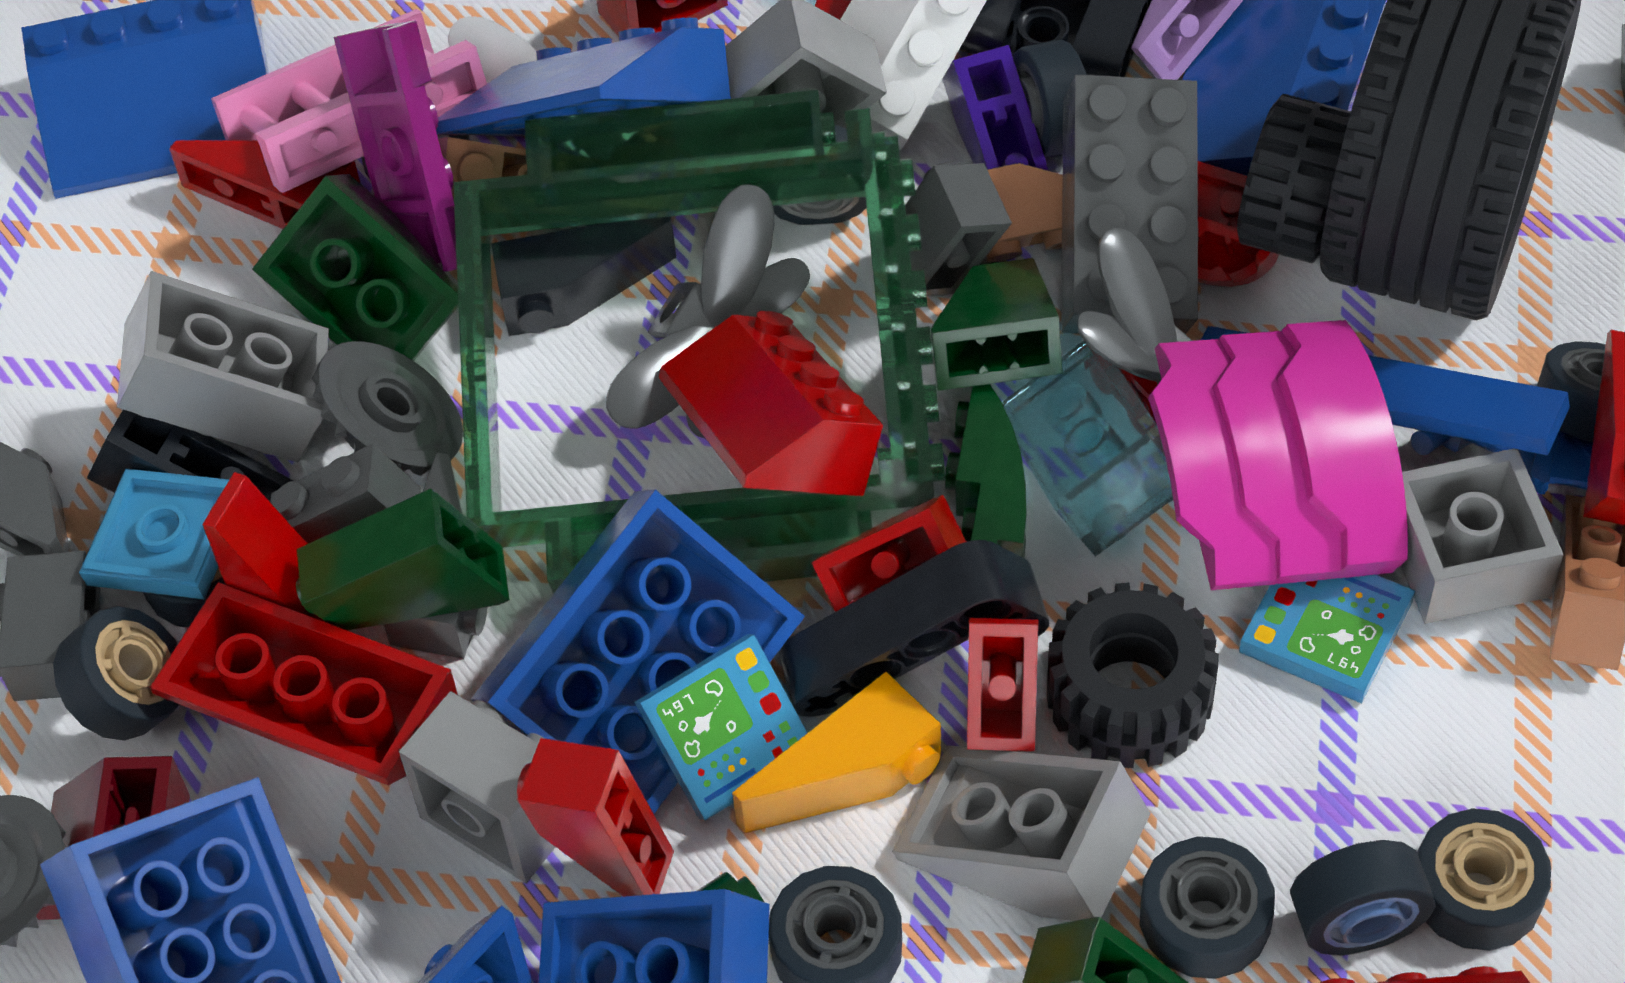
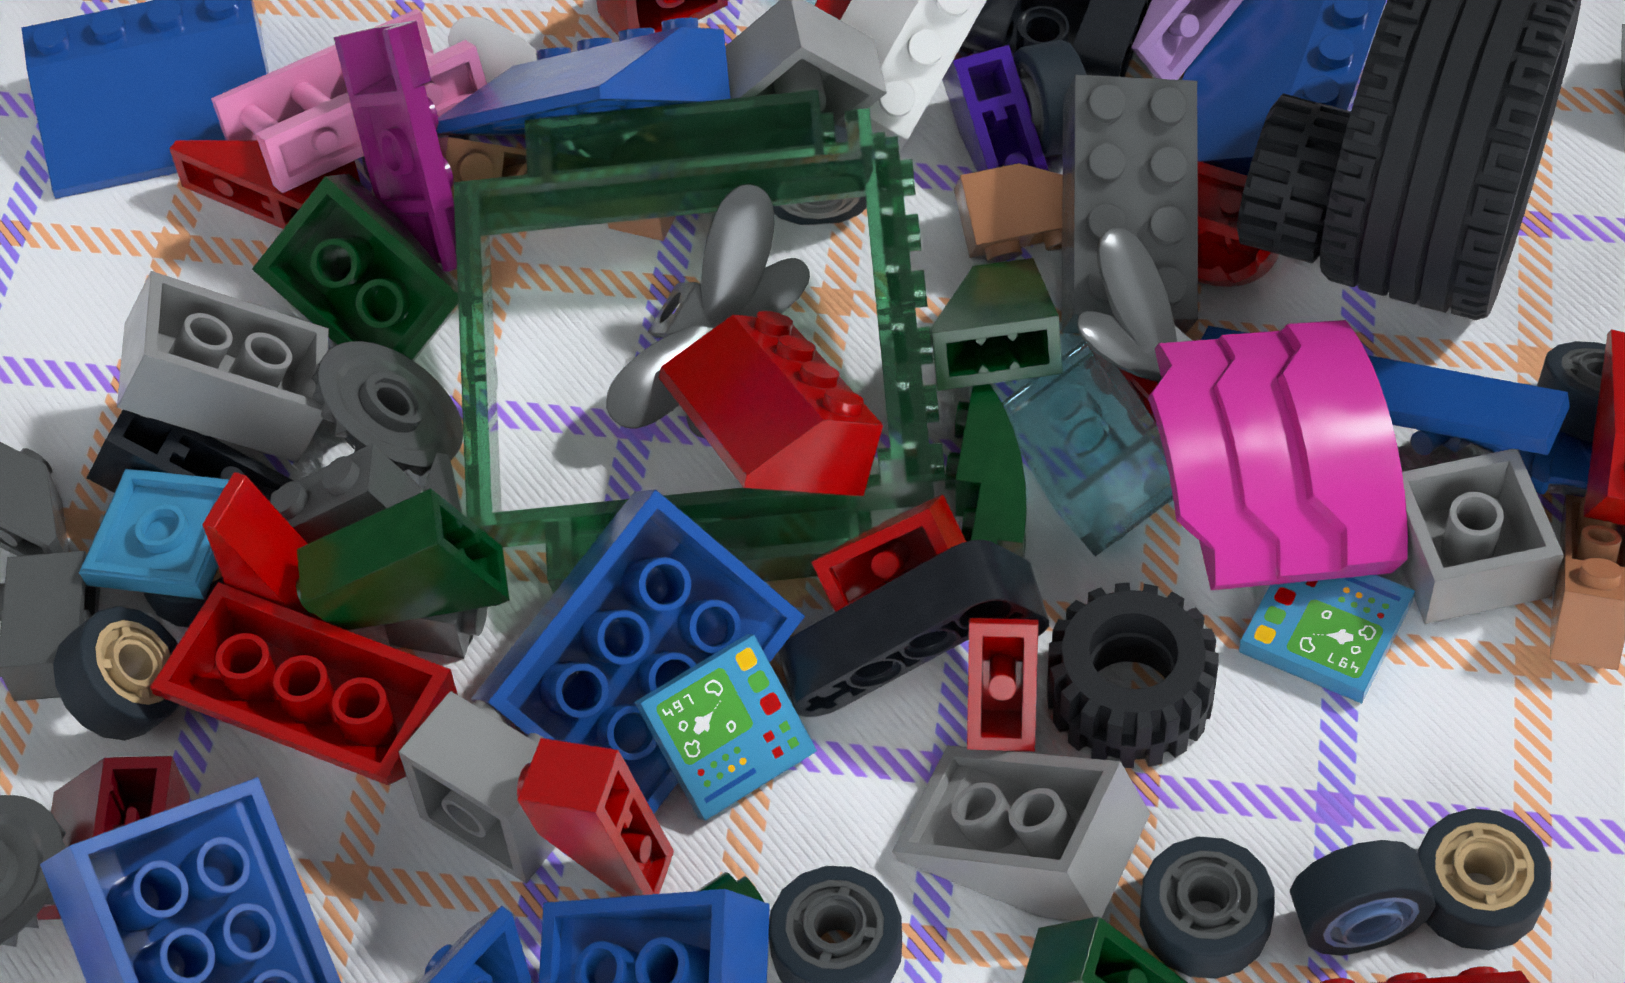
(570, 272): black slope -> none
(845, 761): light orange slope -> none
(957, 222): dark grey brick -> none

